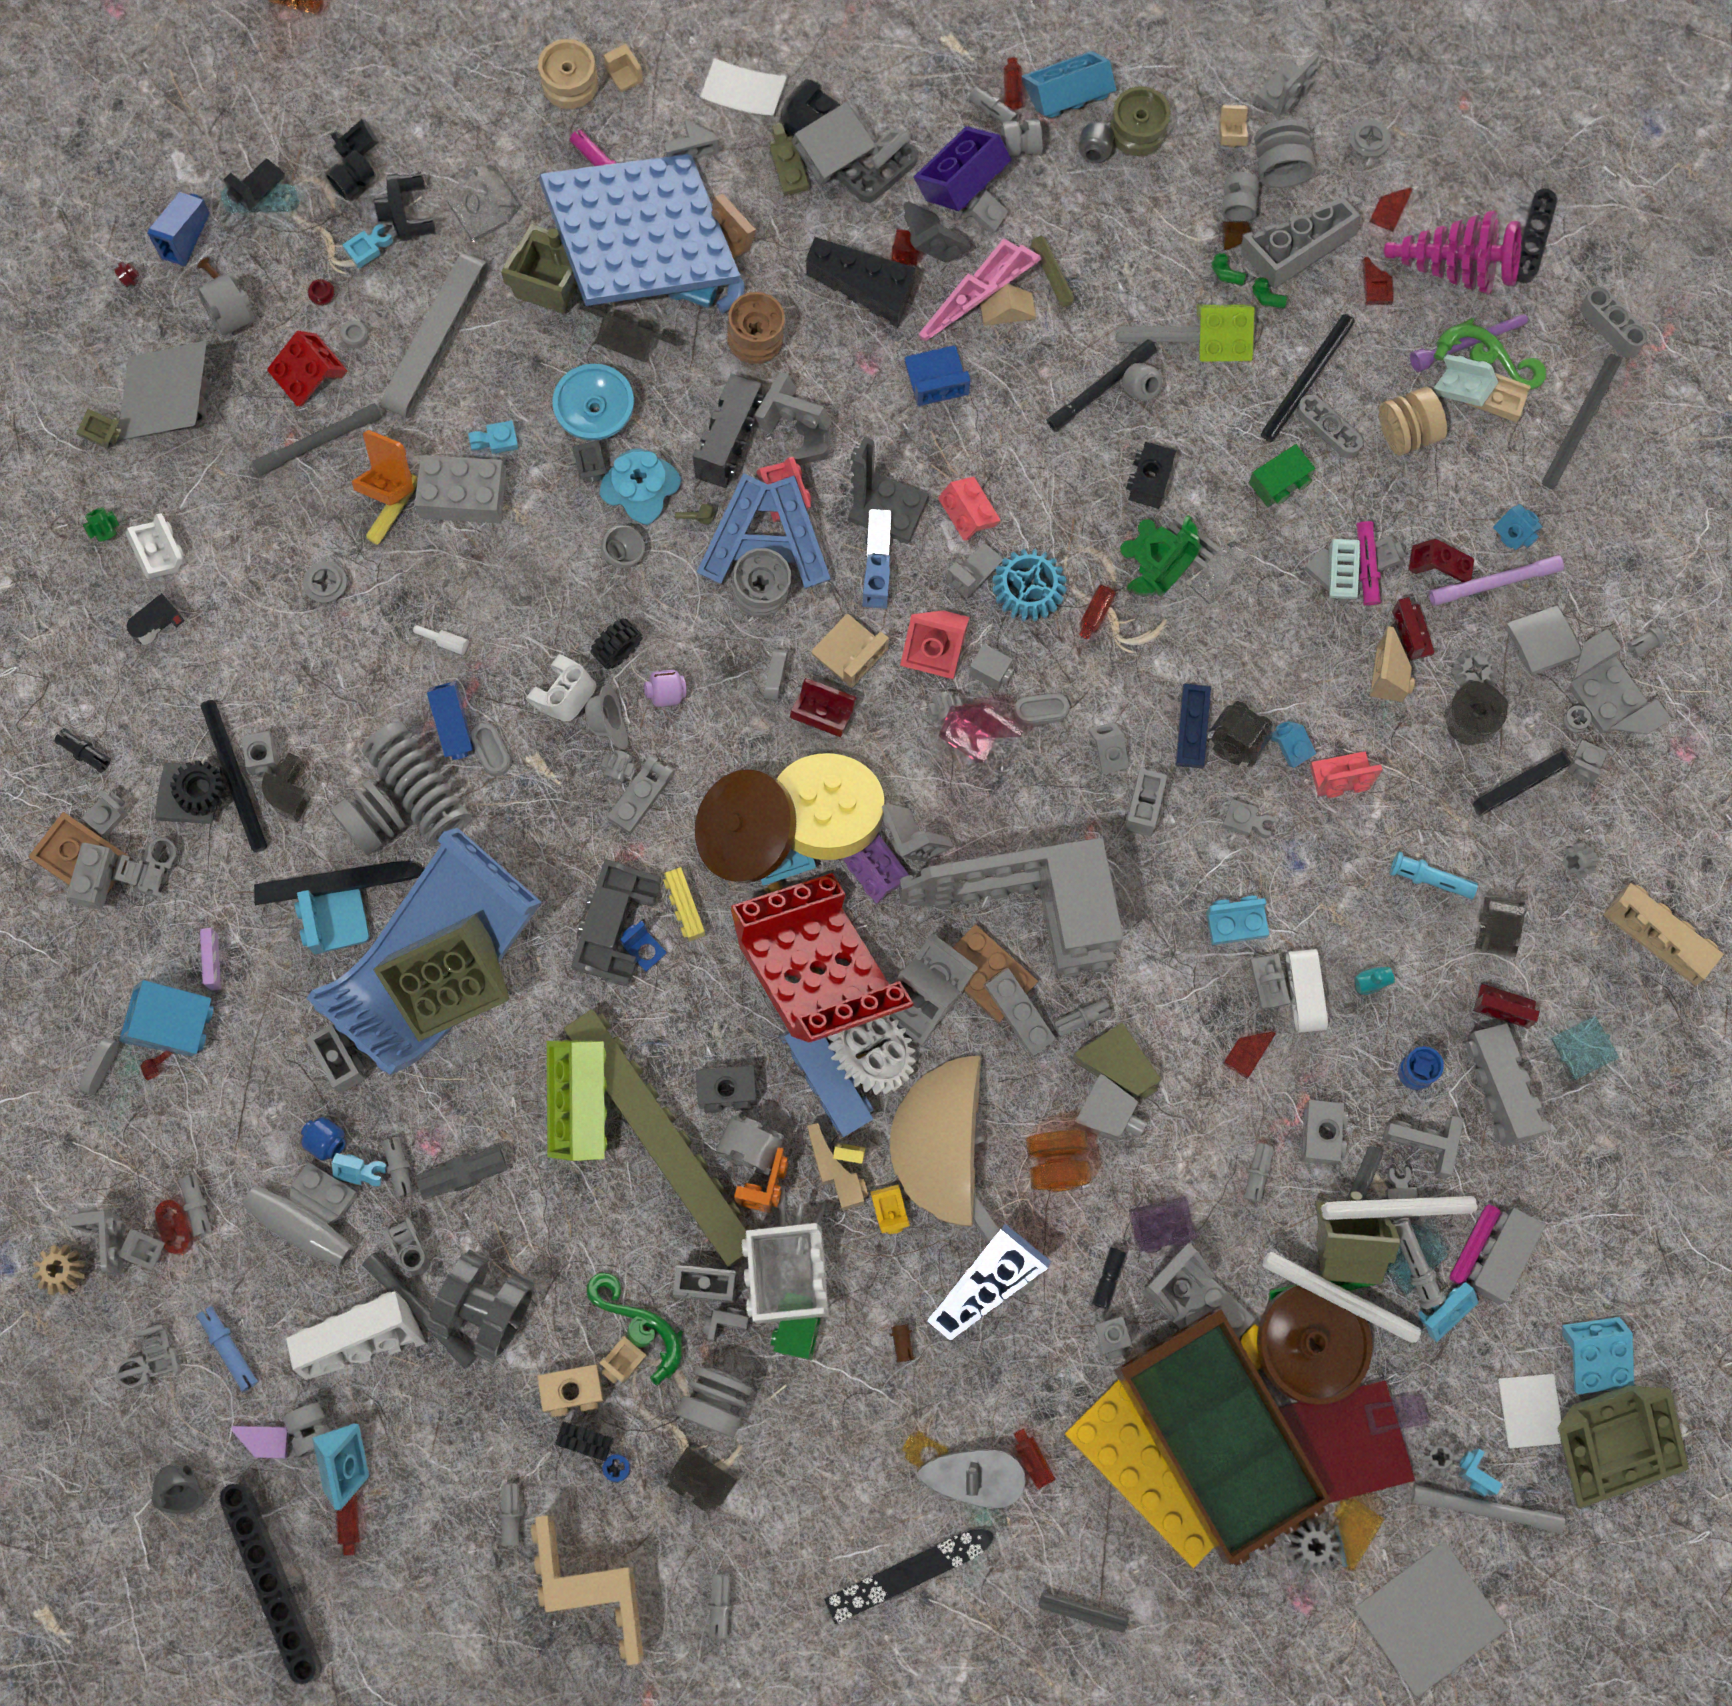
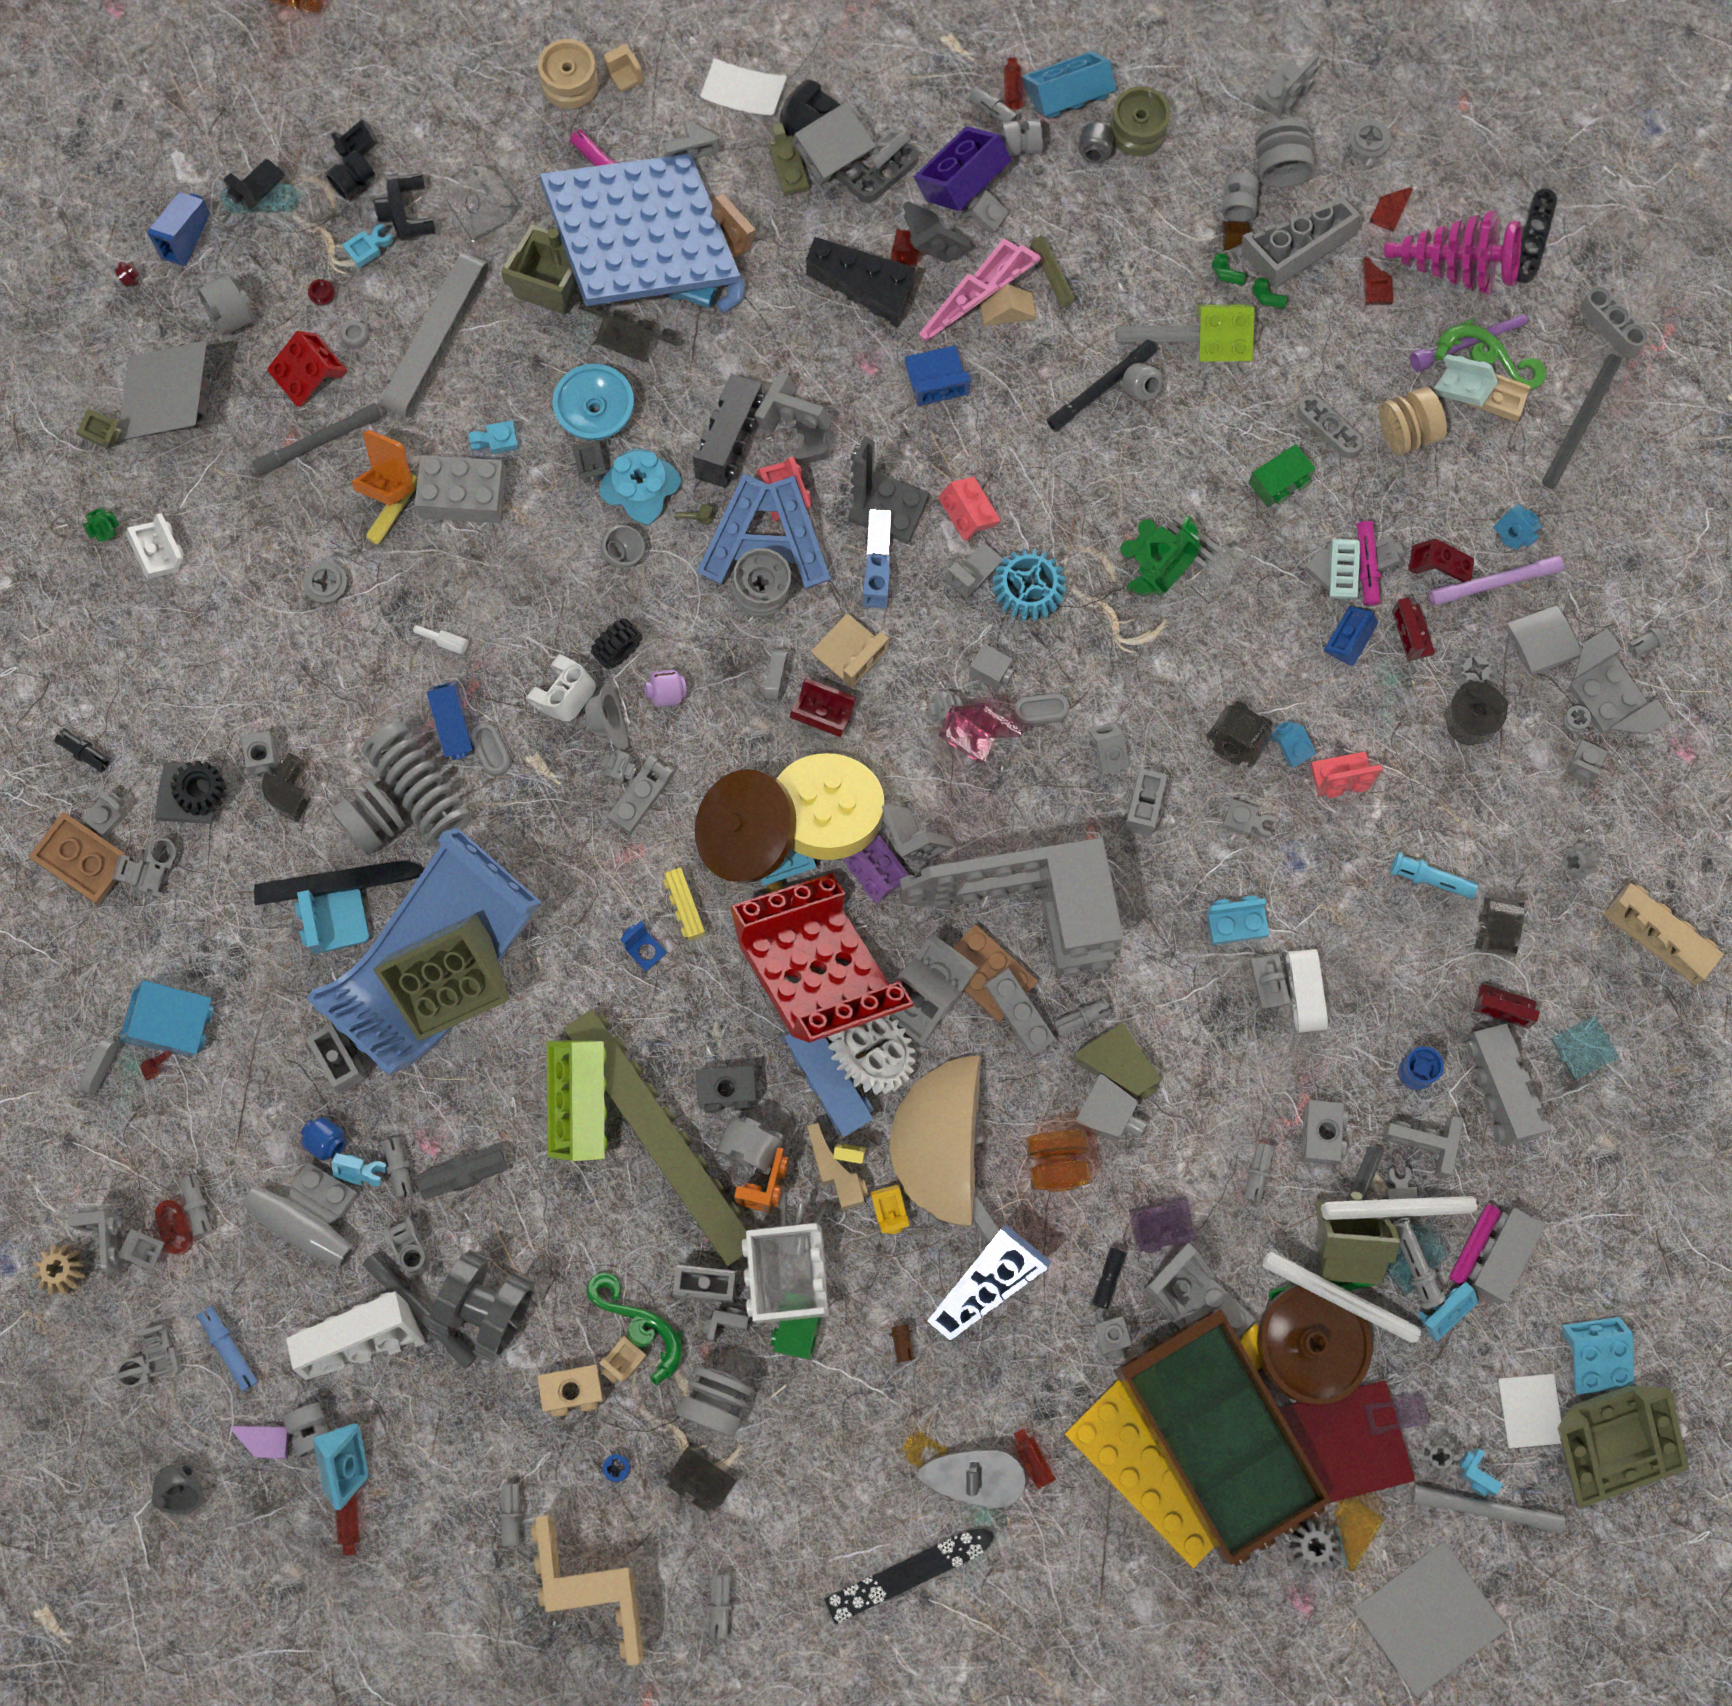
(92, 876): light grey brick -> none
(153, 619): black leg -> none
(204, 264): reddish brown piece -> none
(210, 959): lavender tile -> none
(233, 776): black axle -> none
(281, 1594): black beam -> none
(584, 1441): black tyre -> none
(606, 918): dark grey bracket -> none
(755, 327): medium nougat wheel -> none
(935, 642): coral slope -> none
(1083, 1612): dark grey axle -> none
(1096, 610): clear red cylinder -> none
(1155, 460): black brick -> none
(1193, 726): dark blue plate -> none
(1233, 125): tan bracket -> none
(1248, 1052): clear red tile -> none
(1307, 378): black axle -> none
(1351, 635): none -> blue slope
(1373, 980): teal piece -> none
(1391, 669): tan slope -> none
(1521, 783): black beam -> none

